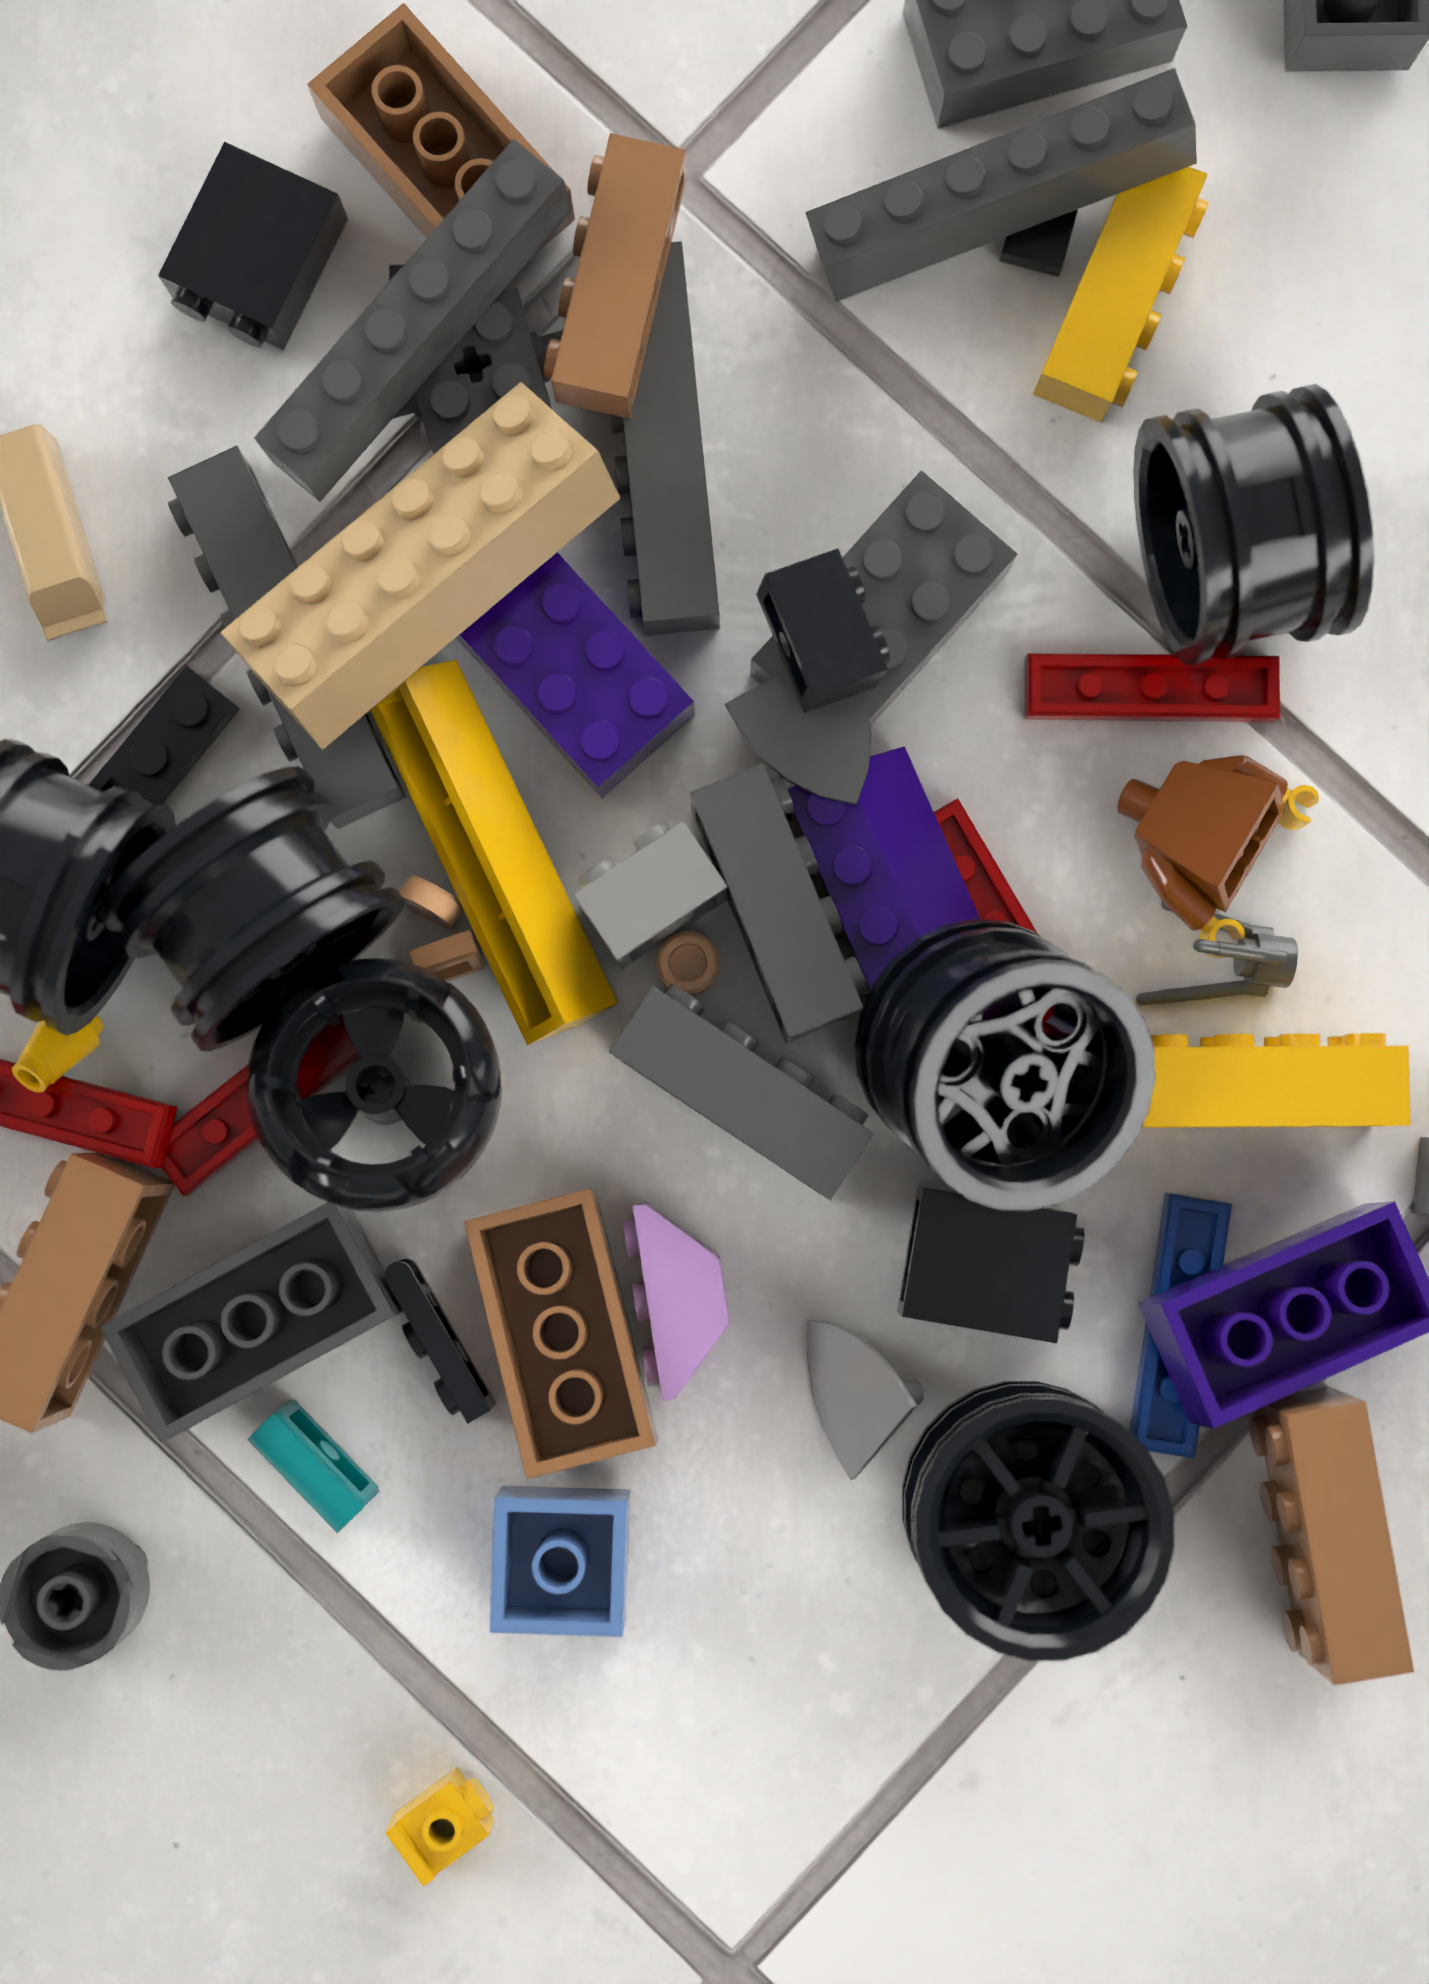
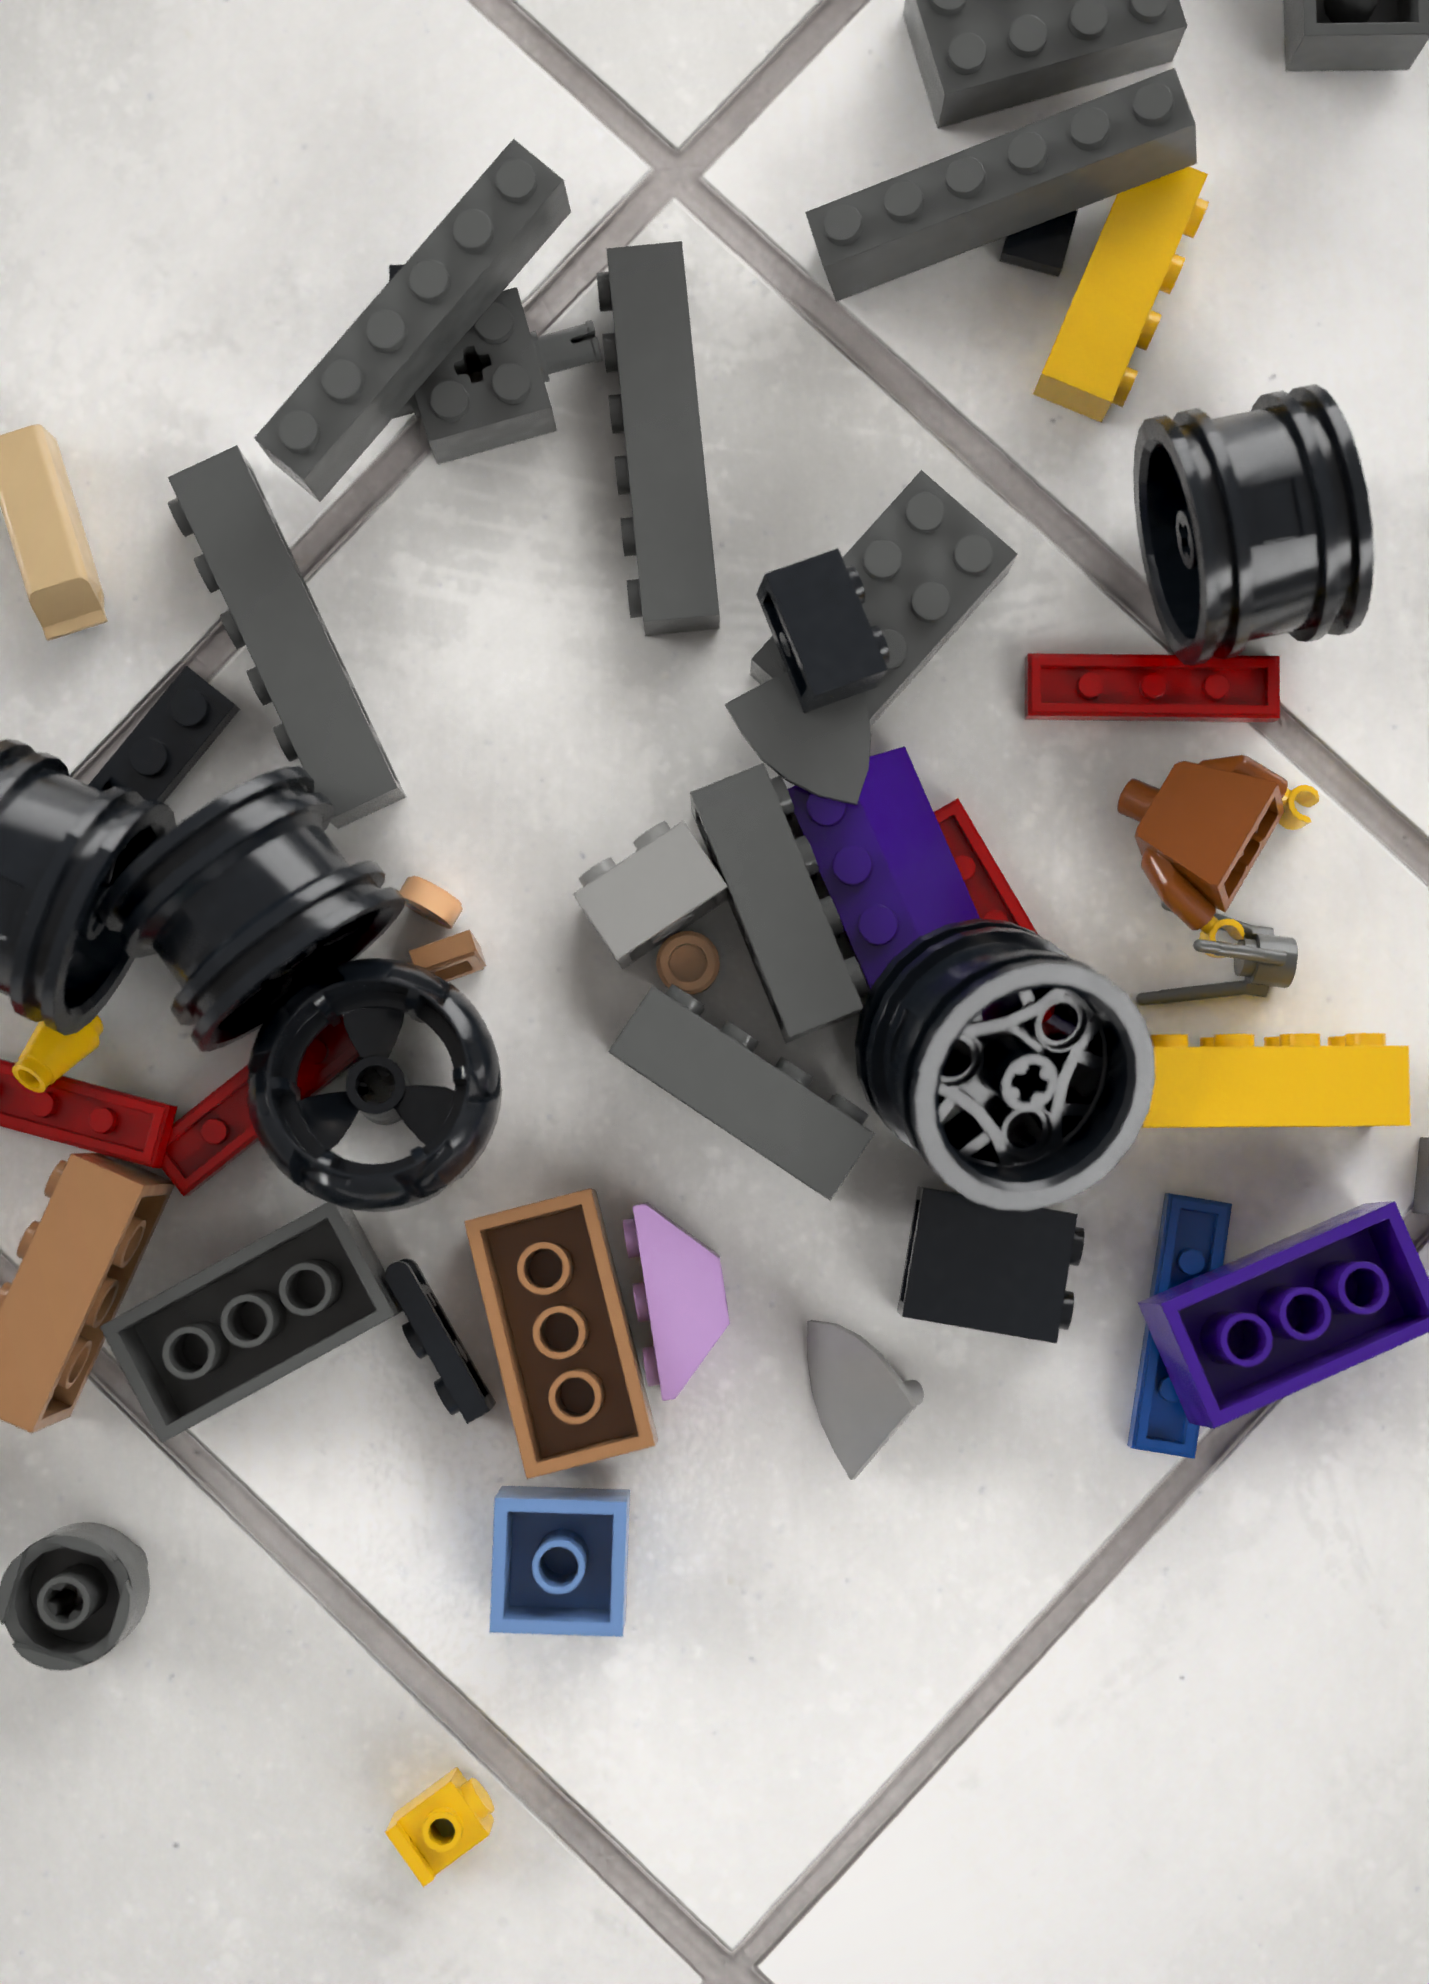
(253, 247): black brick -> none
(314, 1465): teal brick -> none
(414, 119): medium nougat brick -> none
(422, 564): tan brick -> none
(492, 852): yellow brick -> none
(578, 674): dark purple brick -> none
(618, 275): medium nougat brick -> none
(1094, 1594): black wheel -> none
(1331, 1536): medium nougat brick -> none

